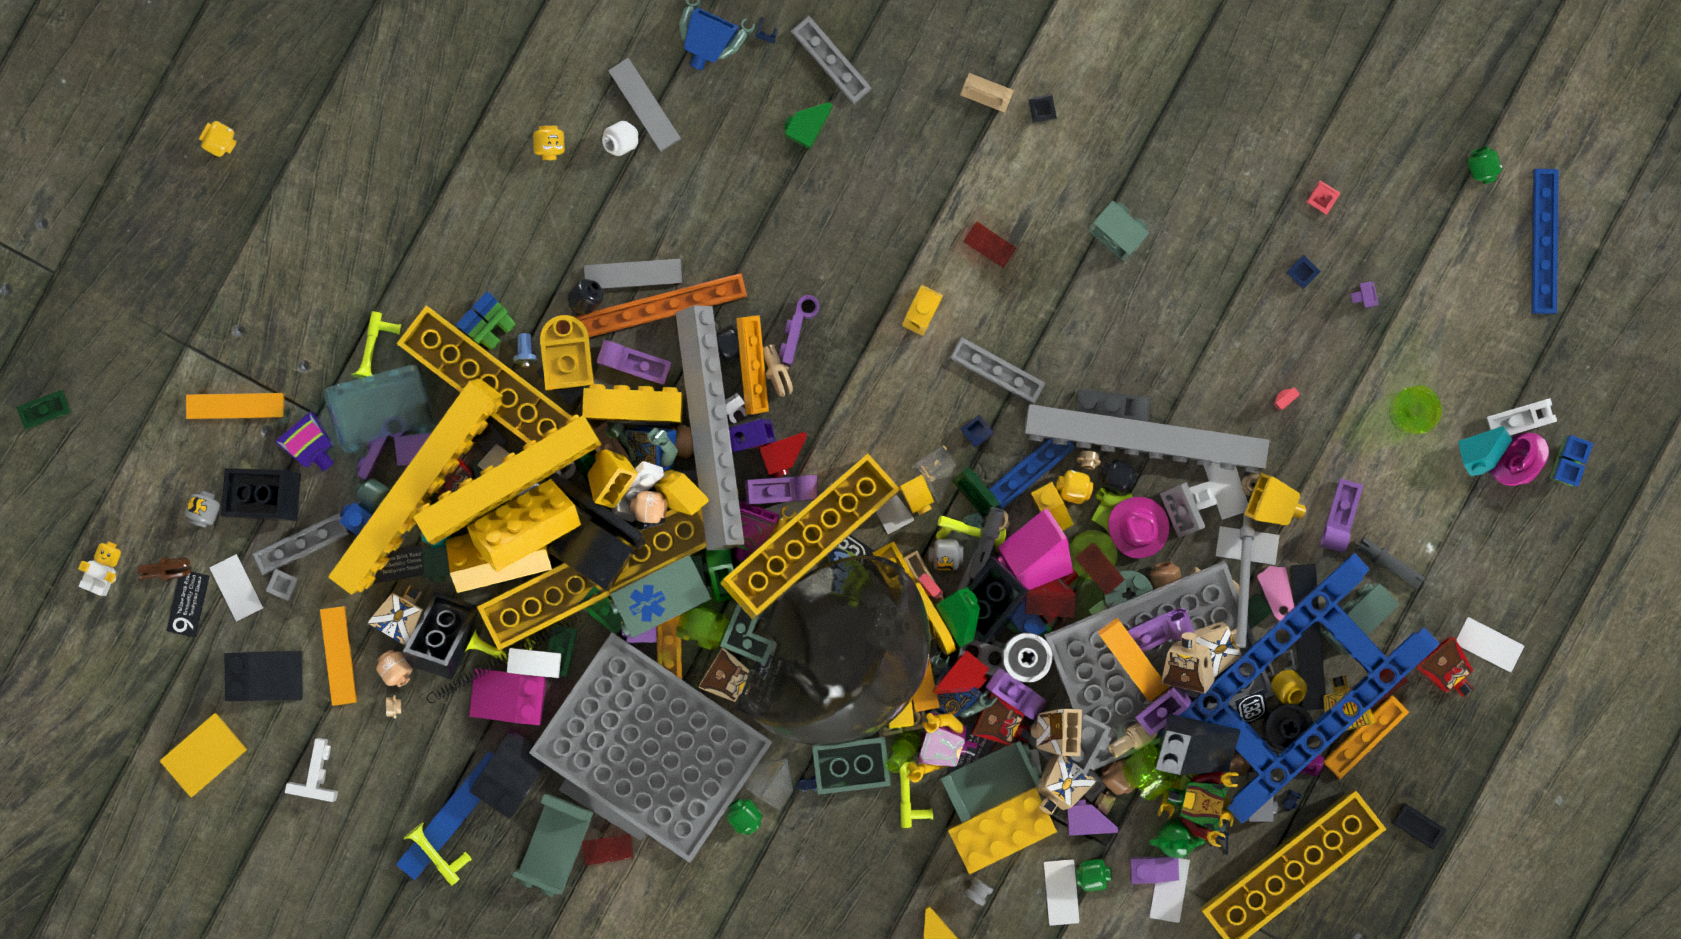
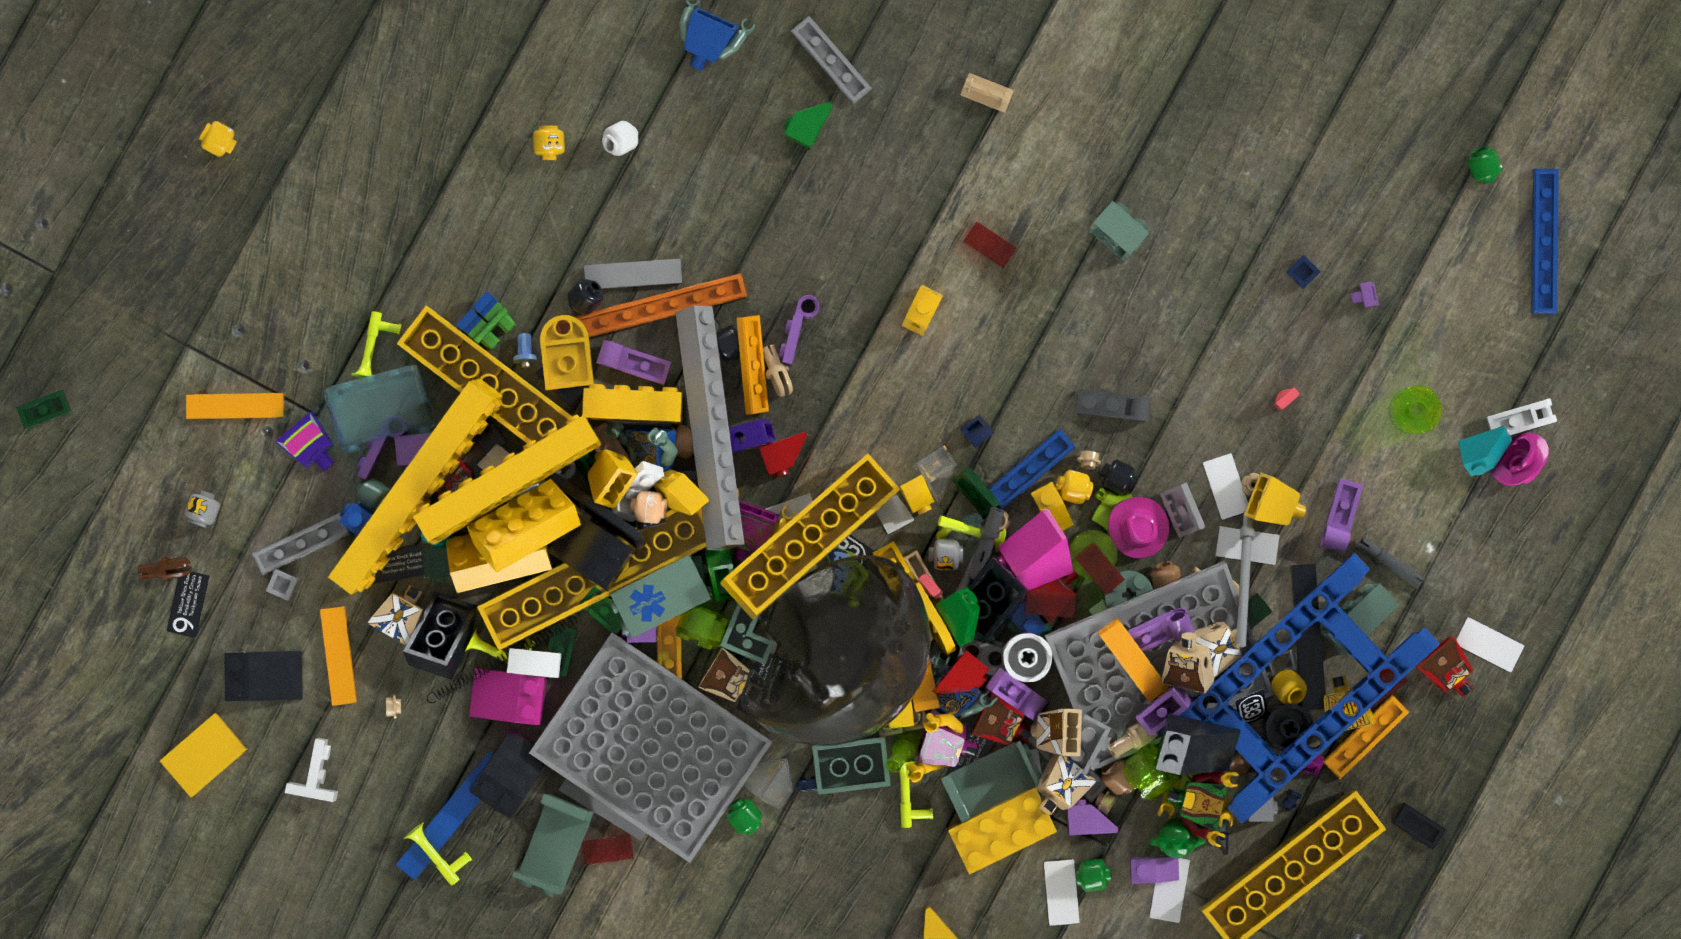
(100, 573): piece -> none
(236, 587): white sticker -> none
(261, 494): black slope -> none
(394, 668): light nougat head -> none
(644, 104): light grey tile -> none
(733, 404): white tile -> none
(761, 35): dark blue piece -> none
(781, 489): medium lavender plate -> none
(978, 891): light grey wheel -> none
(997, 370): light grey tile -> none
(1042, 108): black tile -> none
(1146, 437): light grey brick -> none
(1203, 495): white tile -> none
(1276, 589): bright pink piece -> none
(1323, 197): coral tile -> none
(1569, 459): blue hips -> none

